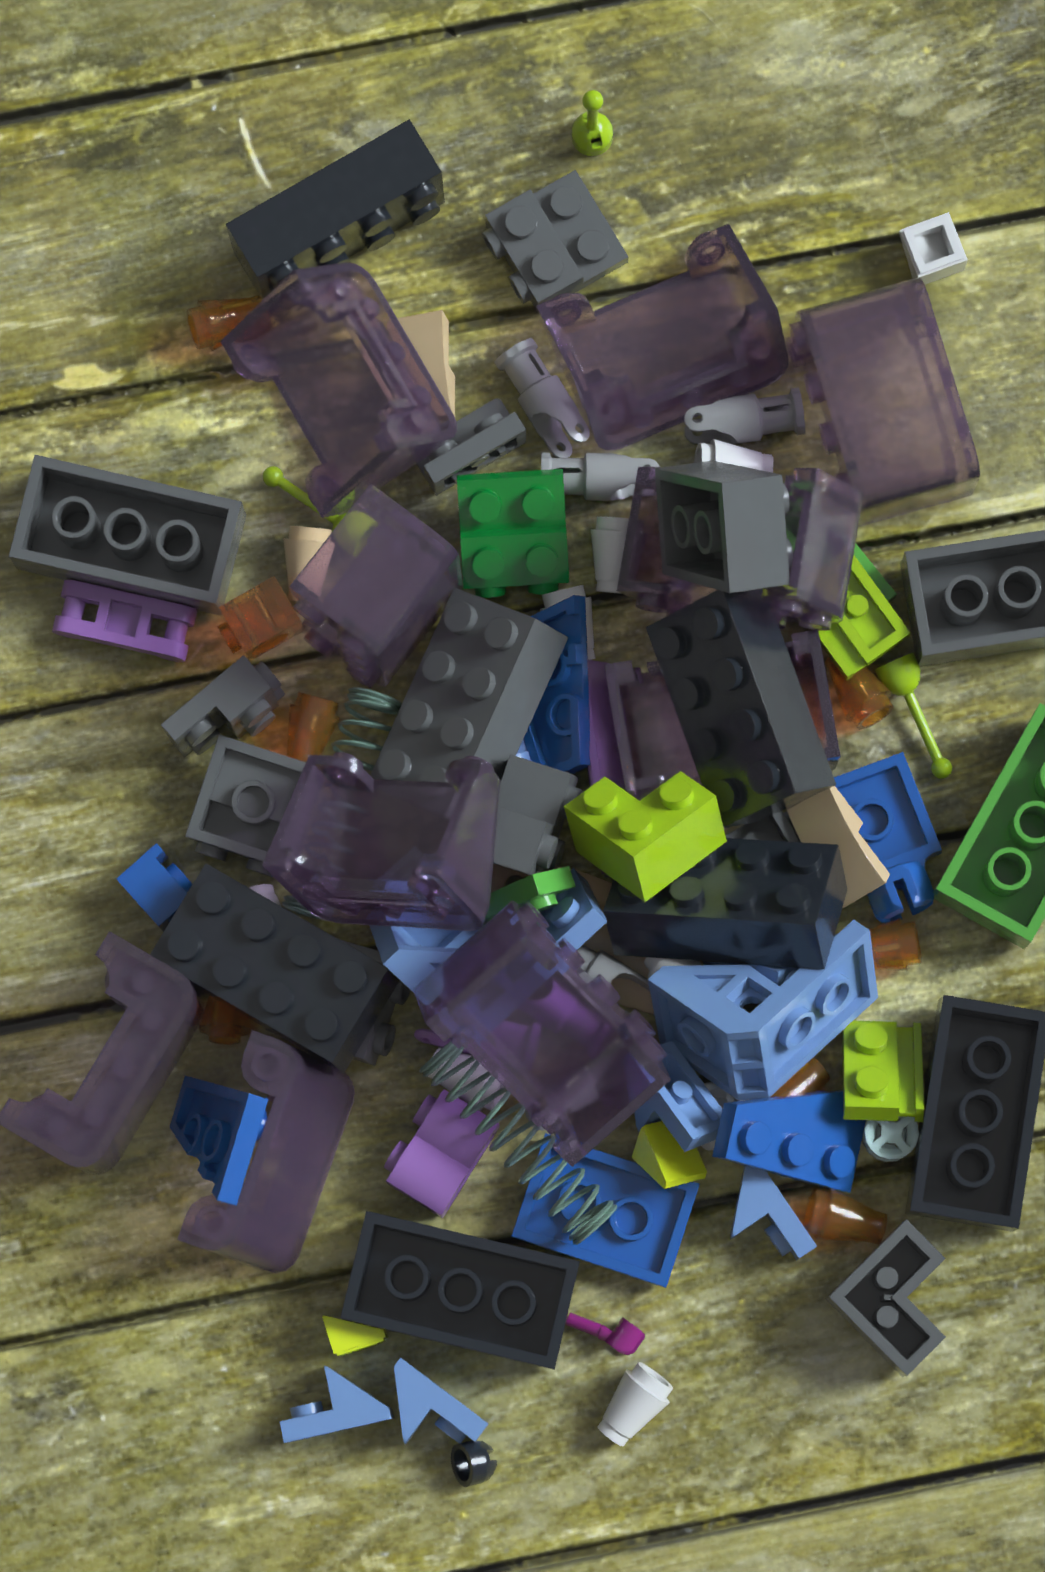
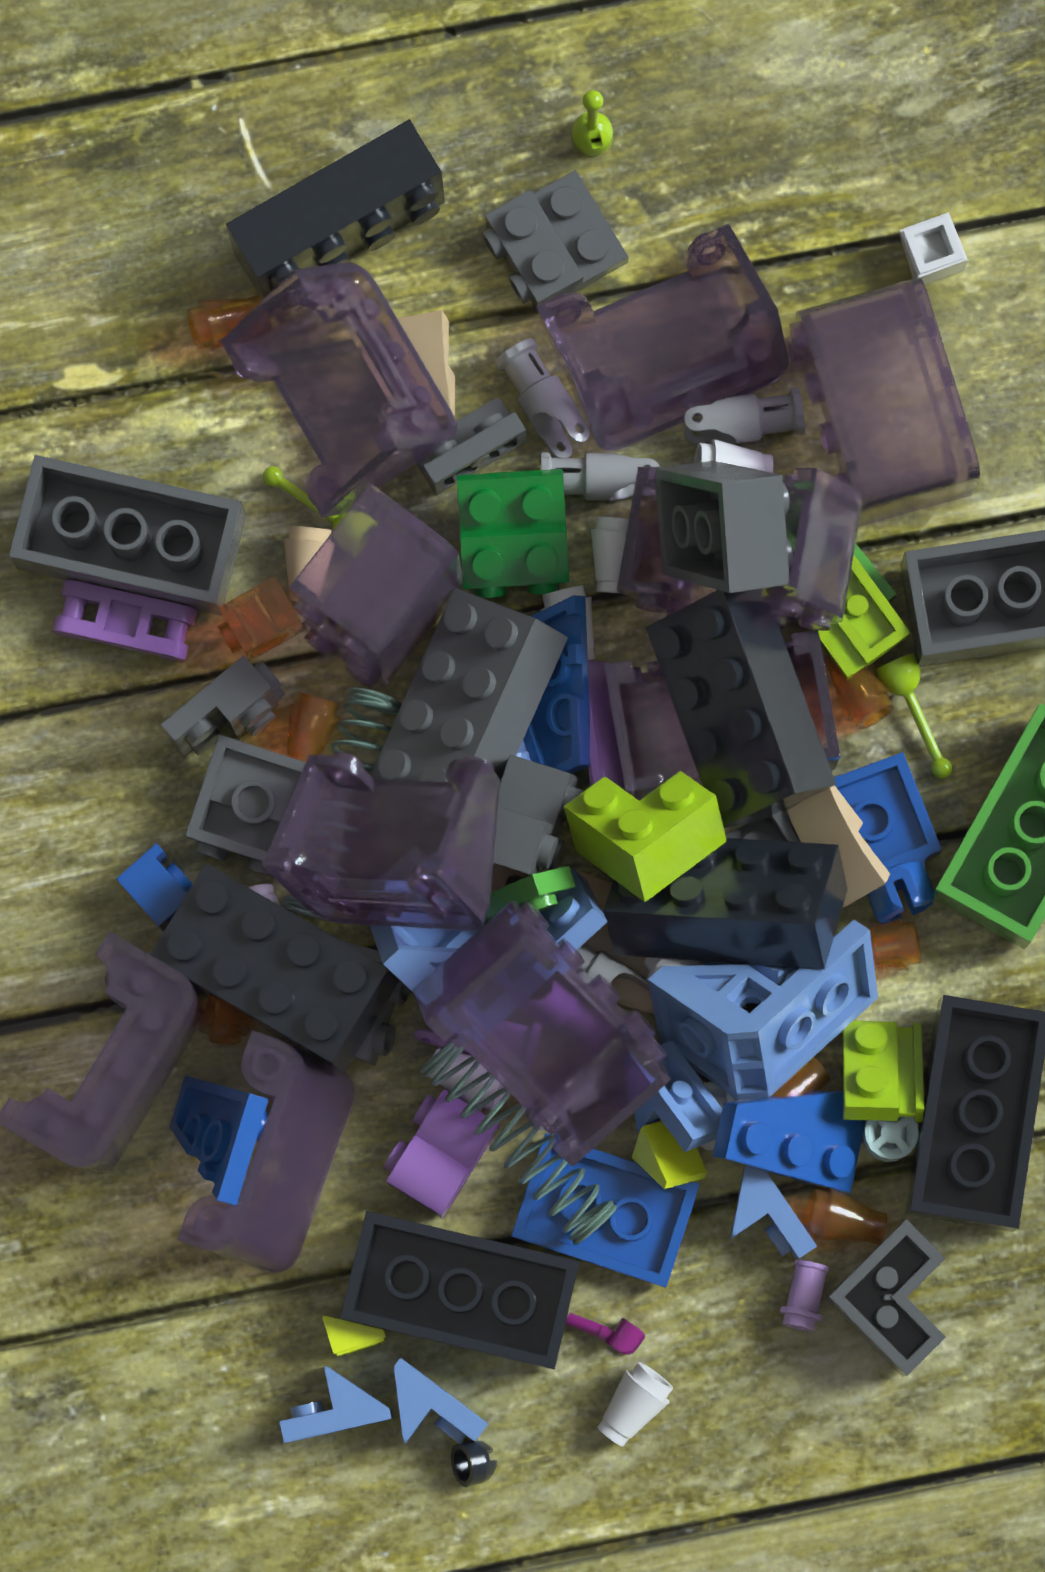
(805, 1296): none -> lavender pin

